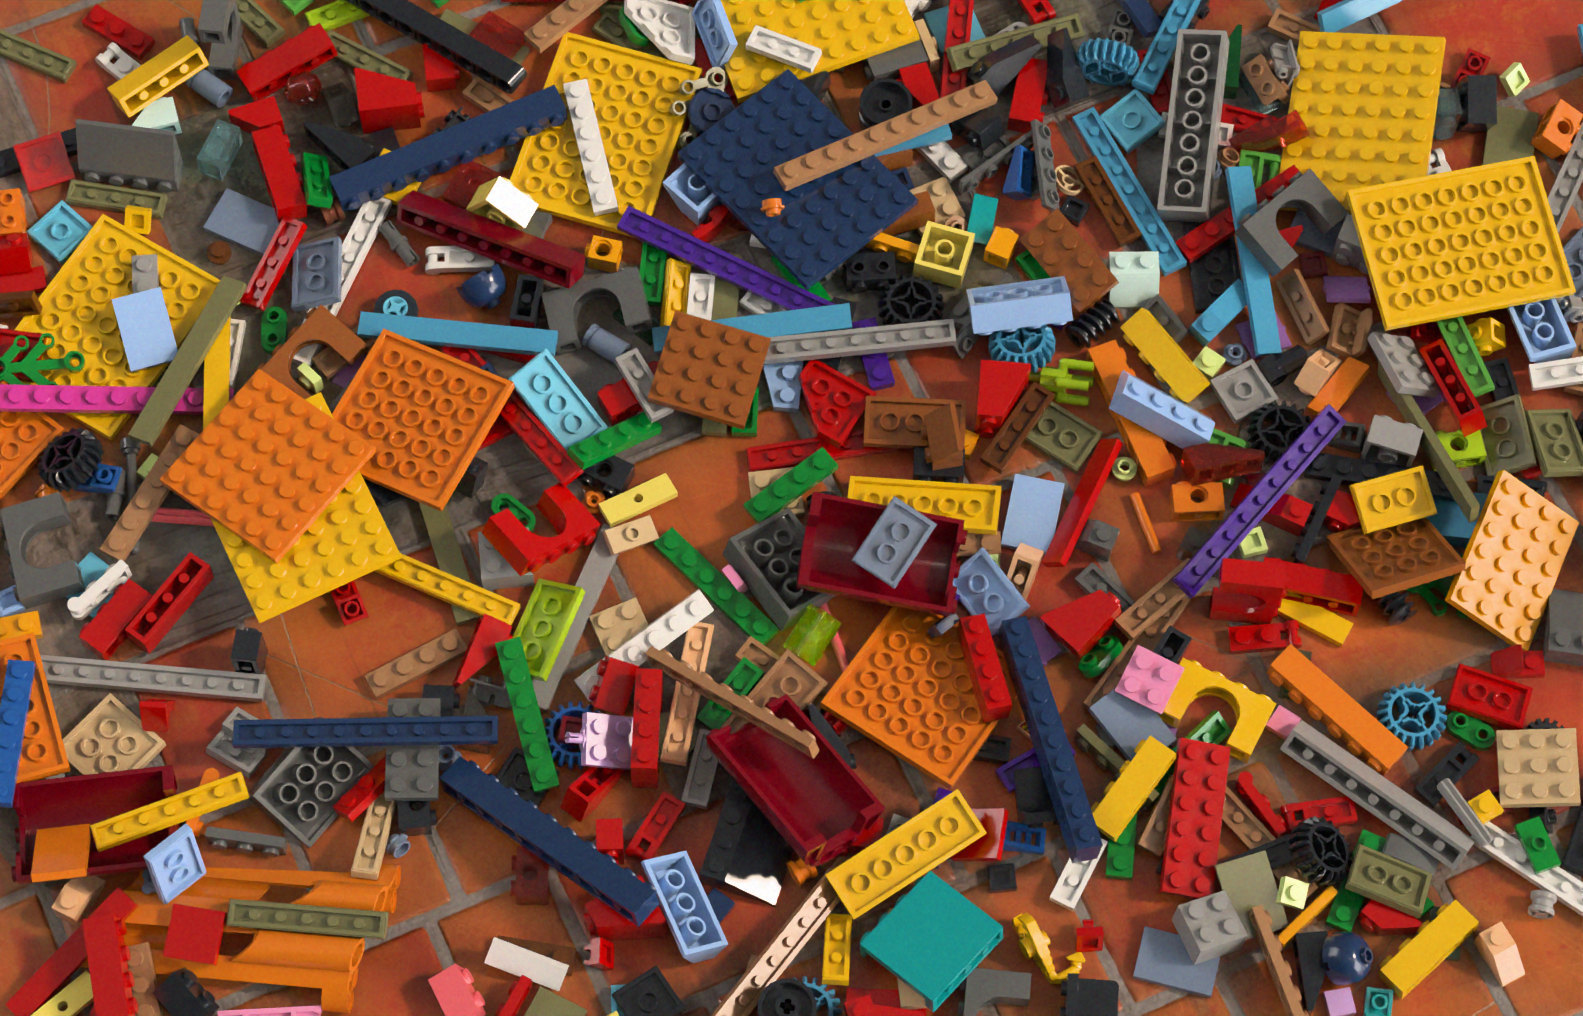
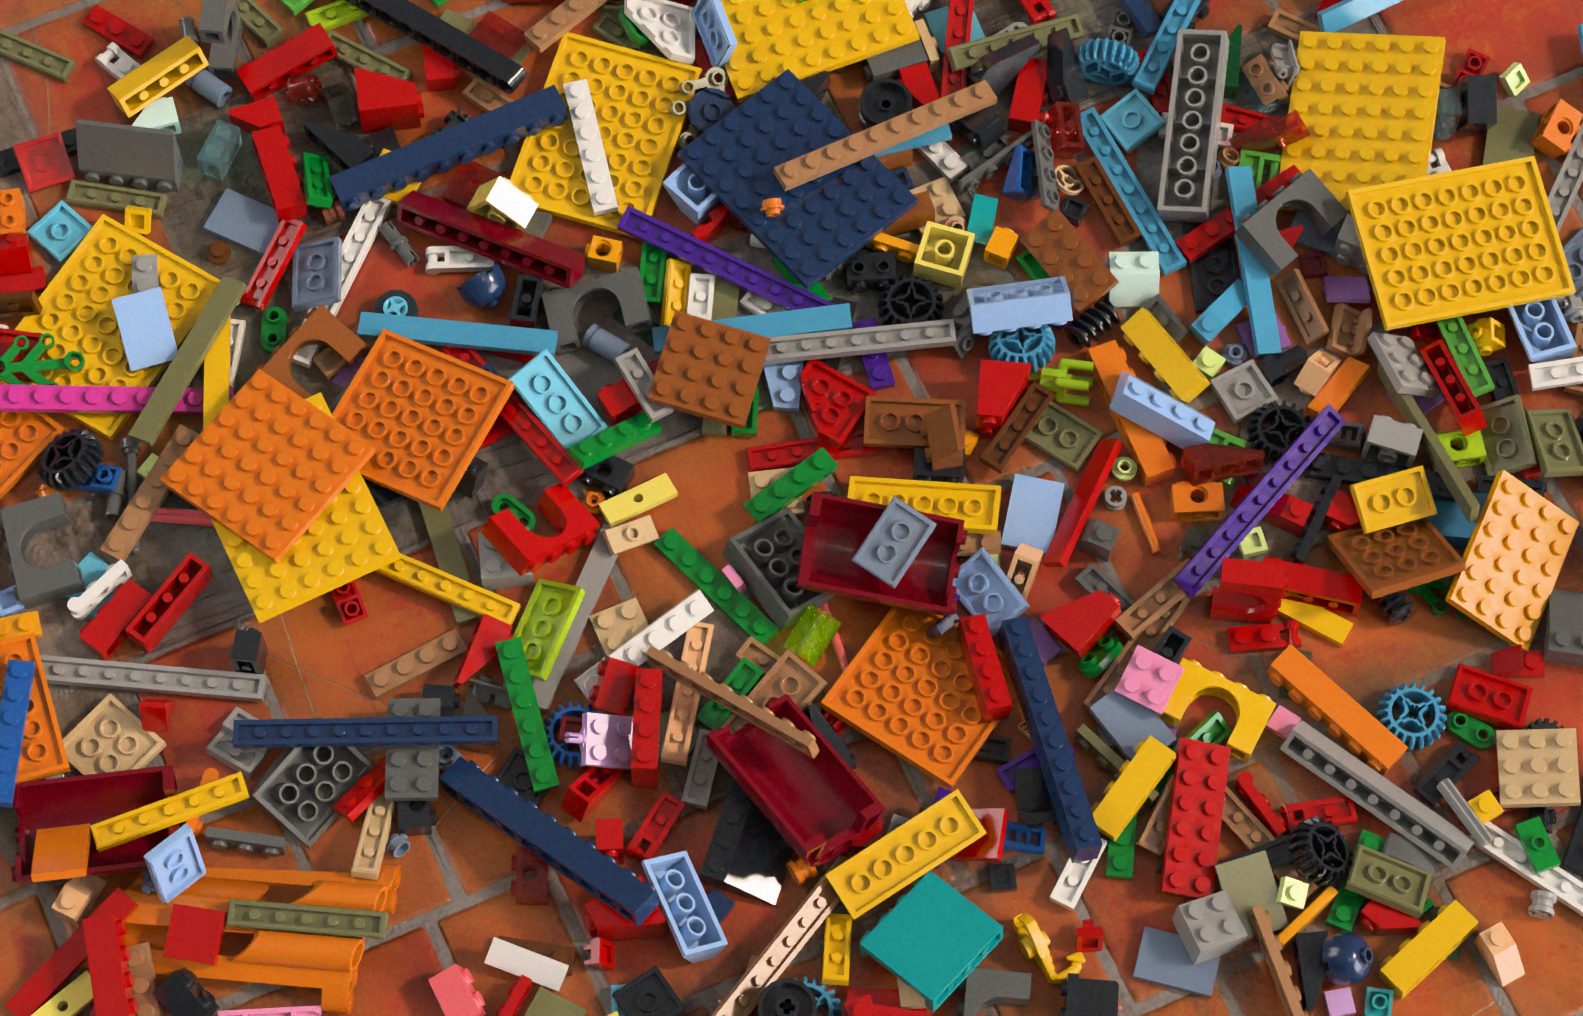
(309, 378): yellowish green plate -> none
(783, 49): white plate -> none
(1065, 129): none -> clear red brick
(1107, 497): none -> light grey bush

